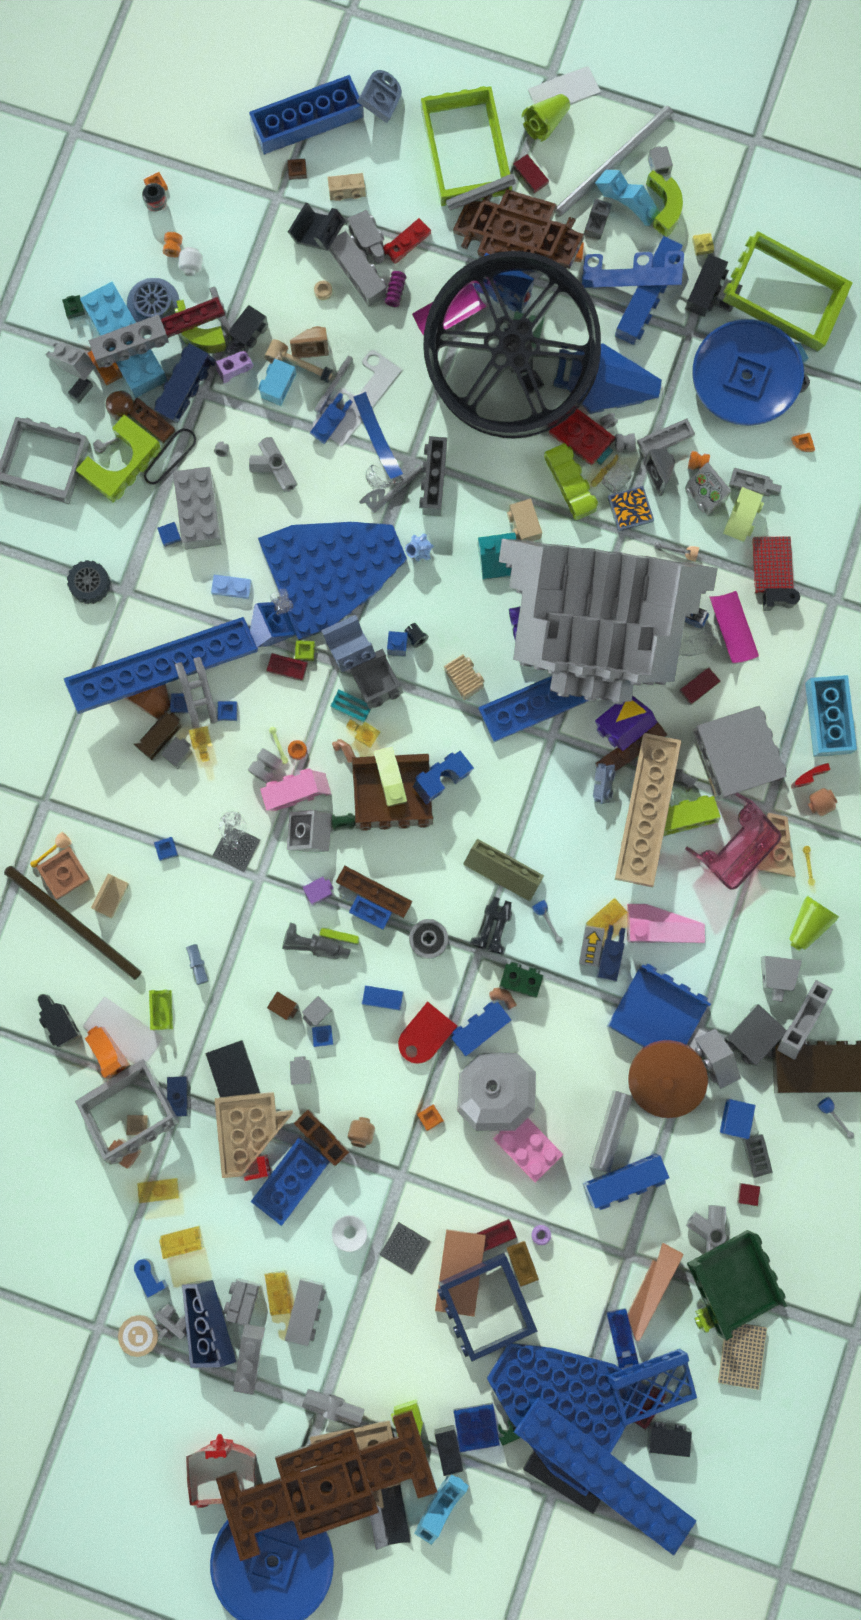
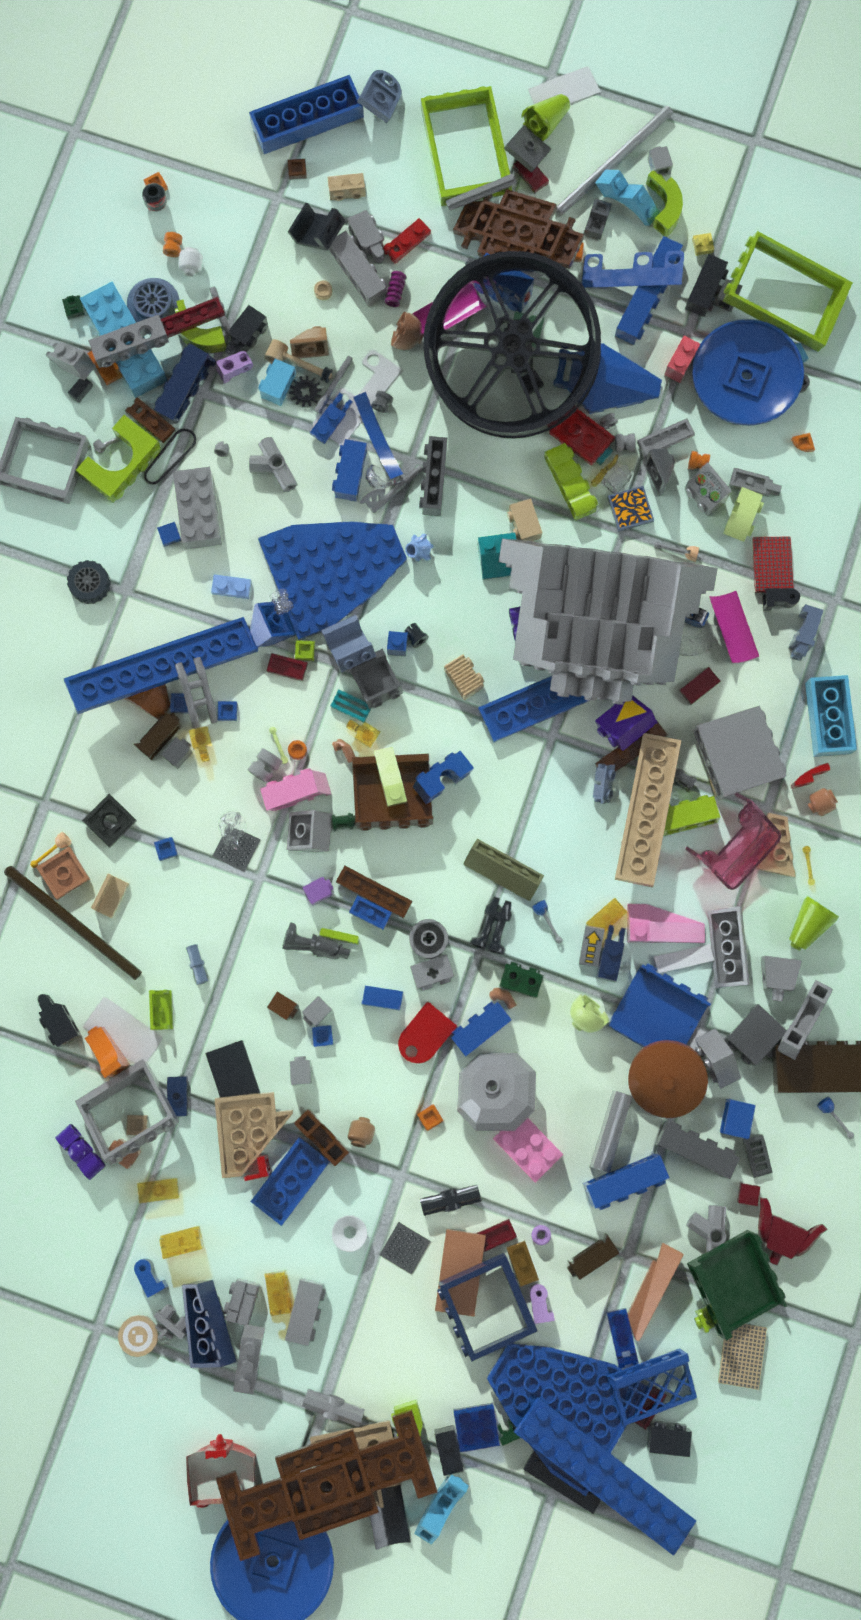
(80, 1151): none -> dark purple piece
(96, 817): none -> pearl dark grey piece
(119, 404): reddish brown hair -> none
(303, 384): none -> black gear
(349, 470): none -> blue brick
(382, 402): none -> dark grey wheel
(407, 333): none -> nougat cylinder
(438, 964): none -> light grey brick
(450, 1200): none -> black piece
(527, 148): none -> dark grey plate
(538, 1297): none -> lavender leg
(587, 1015): none -> yellowish green cylinder
(592, 1257): none -> dark brown window
(682, 359): none -> coral brick
(684, 958): none -> white sticker
(698, 1150): none -> dark grey brick
(728, 947): none -> light grey slope
(783, 1236): none -> dark red torso
(802, 639): none -> sand blue hips

